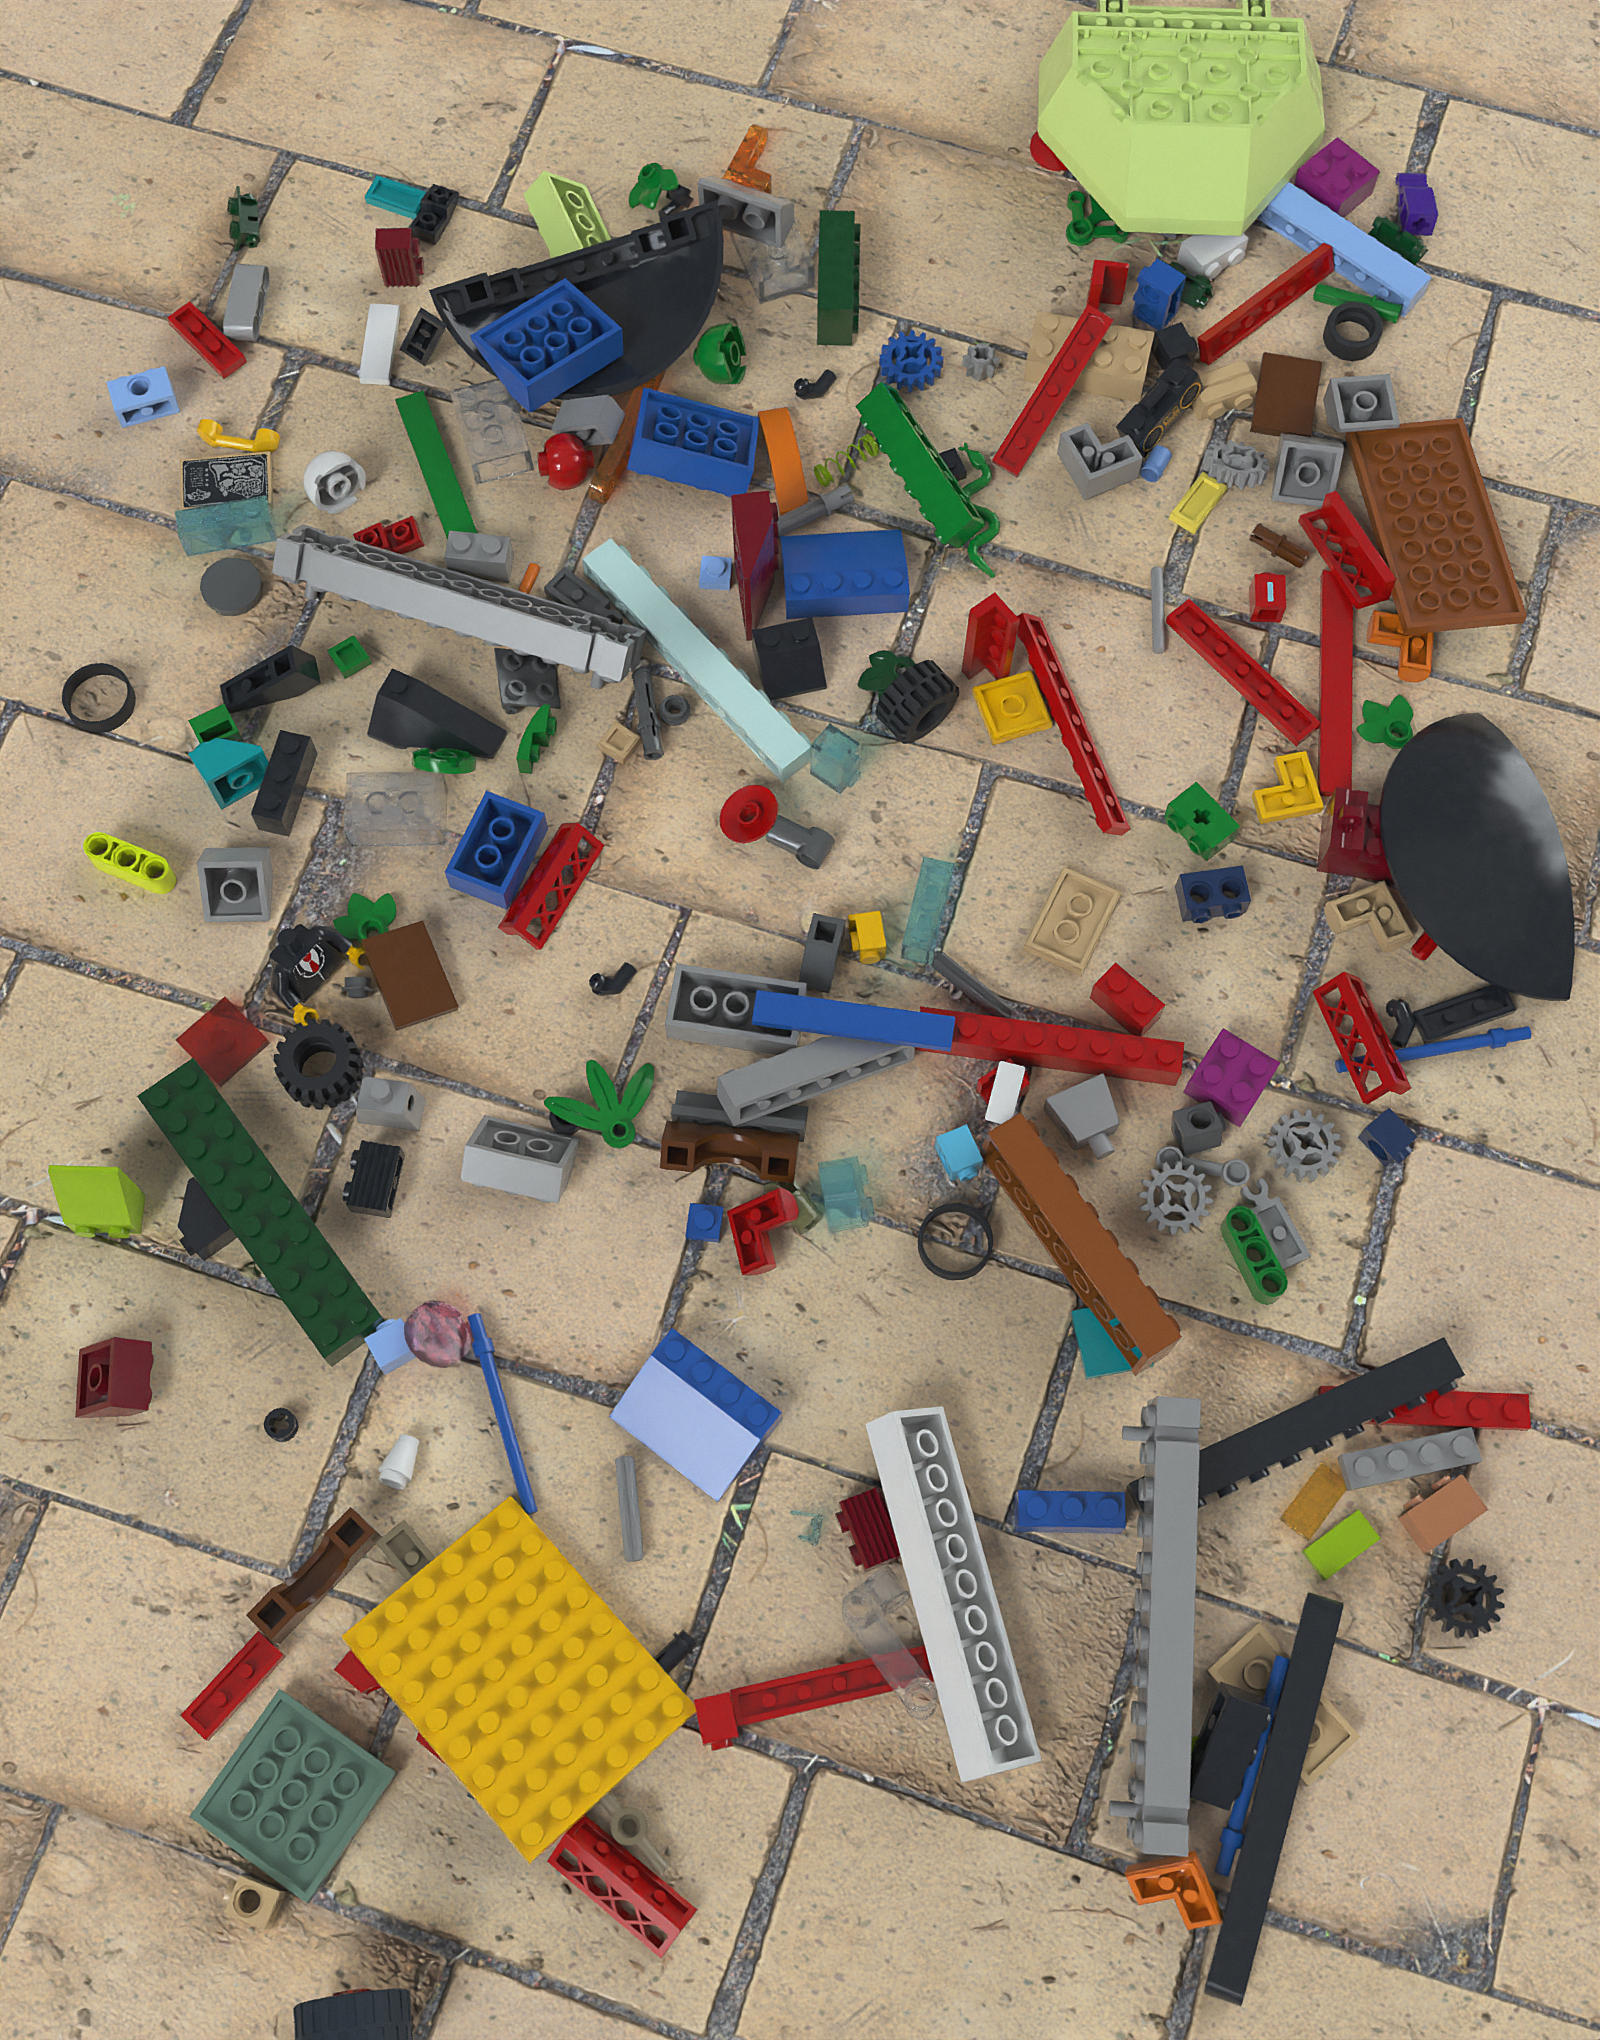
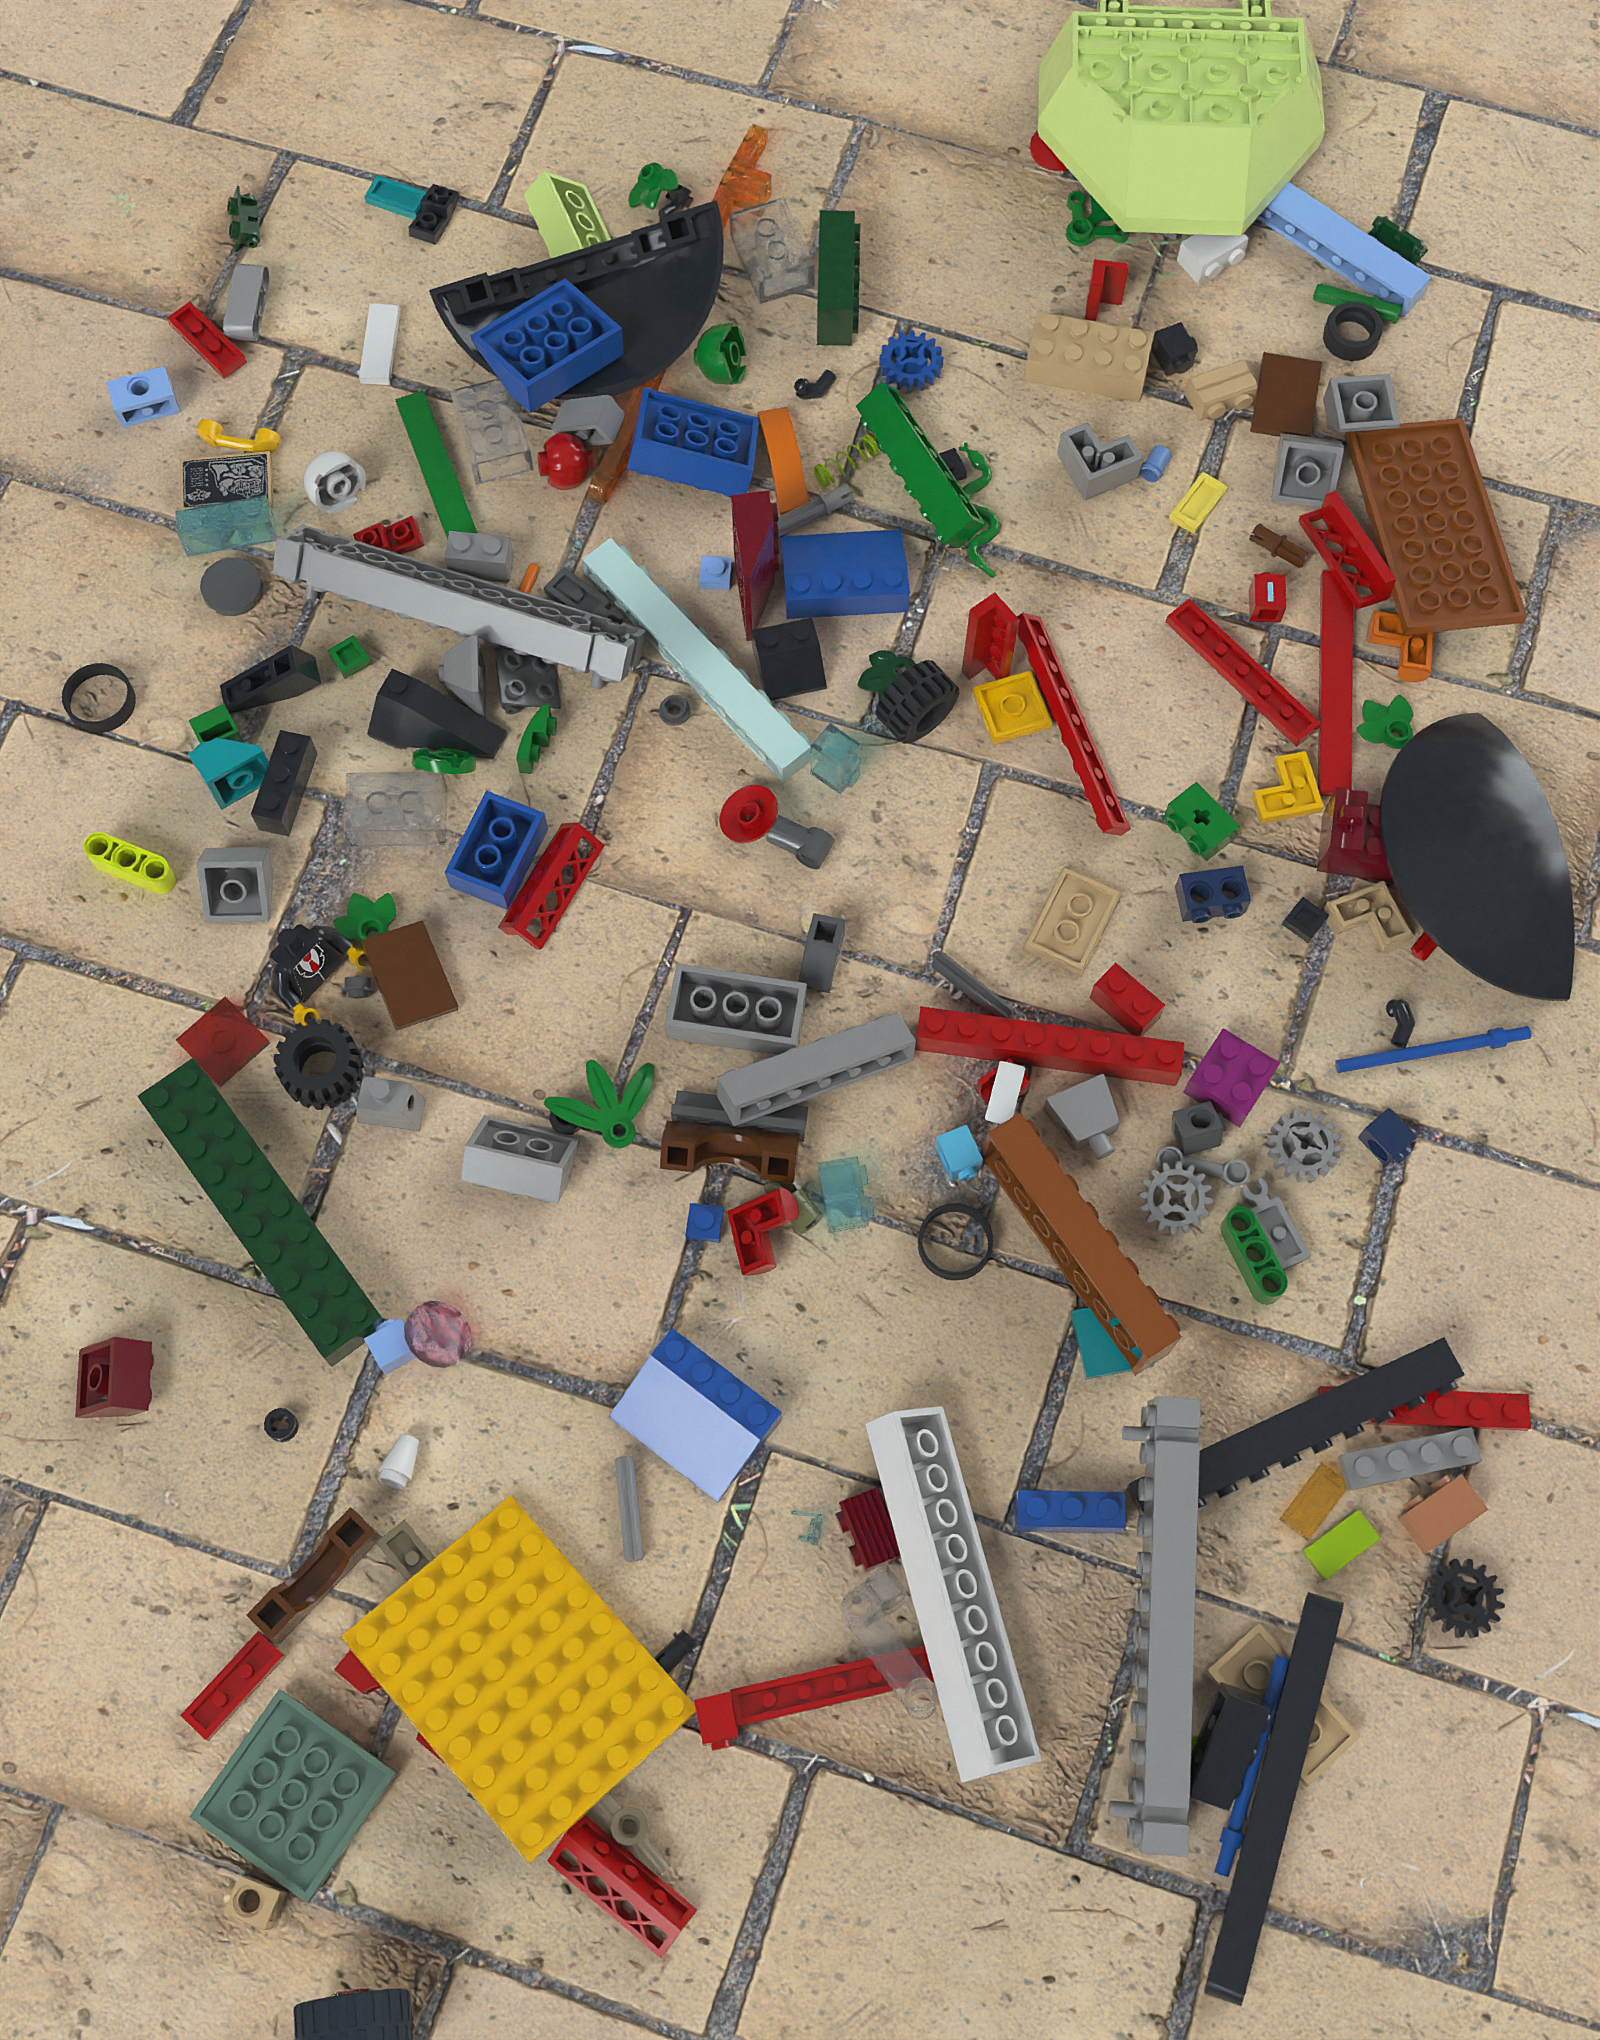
(97, 1200): lime slope -> none
(202, 1223): black slope -> none
(374, 1179): black brick -> none
(399, 257): dark red brick -> none
(423, 336): black slope -> none
(465, 675): none -> light grey slope
(484, 1350): blue bar -> none
(612, 984): black arm -> none
(619, 742): tan tile -> none
(649, 725): dark grey pin -> none
(749, 210): light grey slope -> none
(853, 1020): blue tile -> none
(867, 936): yellow brick -> none
(927, 910): clear light blue brick -> none
(980, 362): light grey gear -> none
(1052, 390): red plate -> none
(1157, 601): light grey bar -> none
(1158, 294): blue brick -> none
(1161, 406): black piece -> none
(1180, 1880): orange brick -> none
(1194, 288): dark green hinge -> none
(1236, 464): light grey gear -> none
(1265, 304): red plate -> none
(1305, 919): none -> black plate
(1338, 177): magenta brick -> none
(1372, 1036): red fence -> none
(1416, 204): dark purple piece -> none
(1463, 1013): black tile -> none

